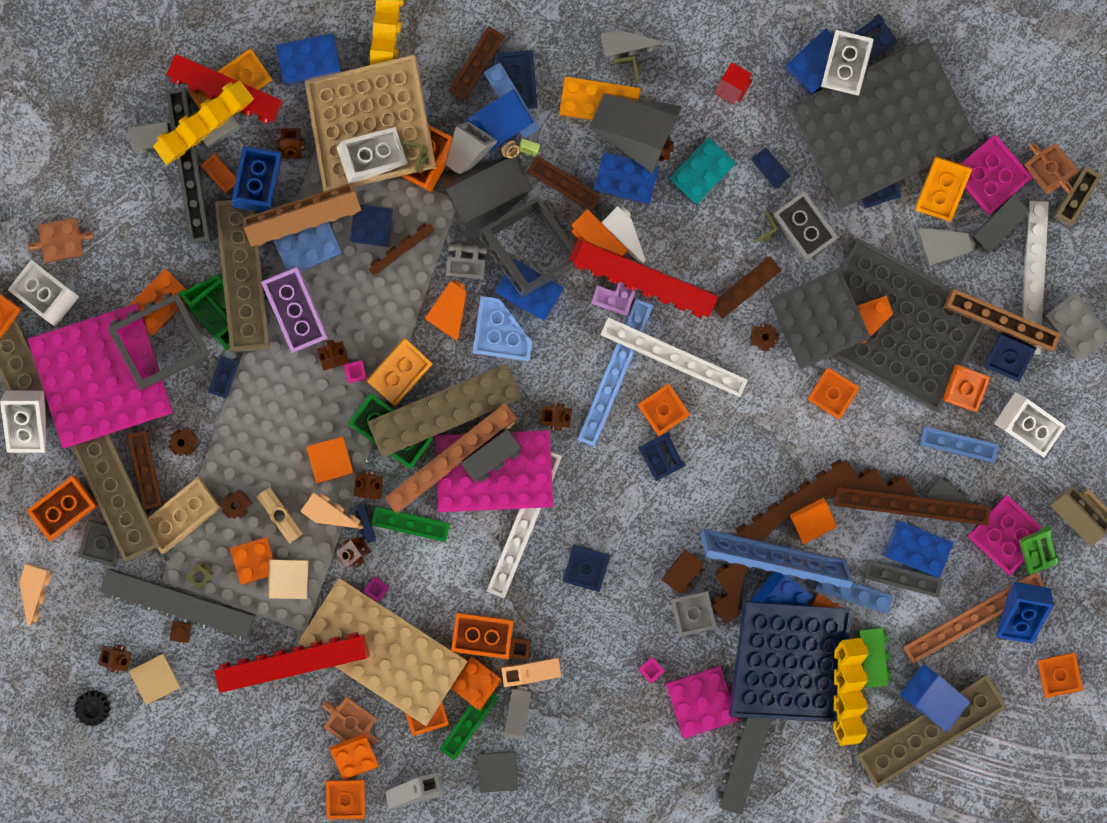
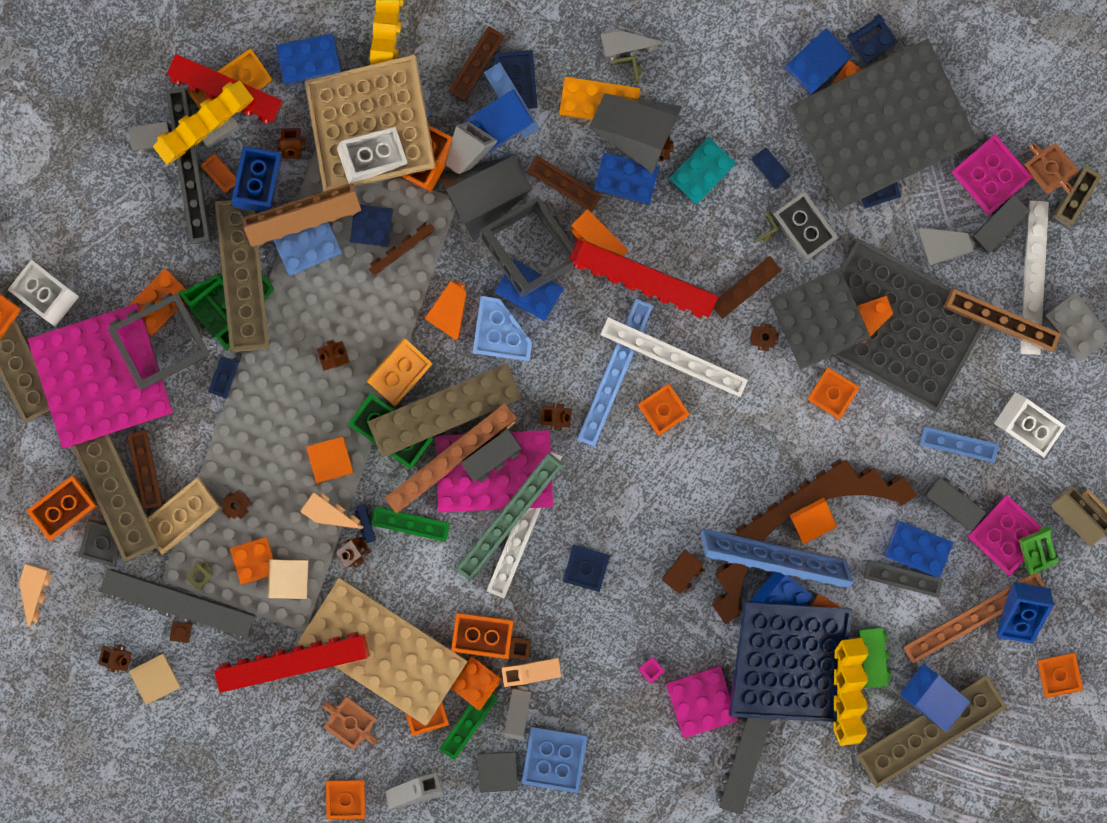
(24, 421): white slope -> none
(60, 240): nougat plate -> none
(88, 719): black tyre -> none
(190, 442): reddish brown brick -> none
(287, 525): tan piece -> none
(294, 309): lavender brick -> none
(354, 756): orange plate -> none
(355, 371): dark pink plate -> none
(368, 485): reddish brown brick -> none
(376, 588): magenta plate -> none
(422, 158): olive bracket -> none
(466, 267): light grey plate -> none
(509, 516): none -> sand green tile
(510, 149): tan plate -> none
(529, 147): yellowish green tile -> none
(554, 759): none -> medium blue plate
(616, 301): lavender plate -> none
(622, 227): white slope -> none
(656, 460): dark blue plate -> none
(693, 613): light grey plate -> none
(734, 84): red brick -> none
(847, 62): white slope -> none
(859, 595): medium blue plate -> none
(912, 506): reddish brown plate -> none
(943, 188): light orange plate -> none
(966, 388): orange tile -> none
(1010, 356): dark blue plate -> none

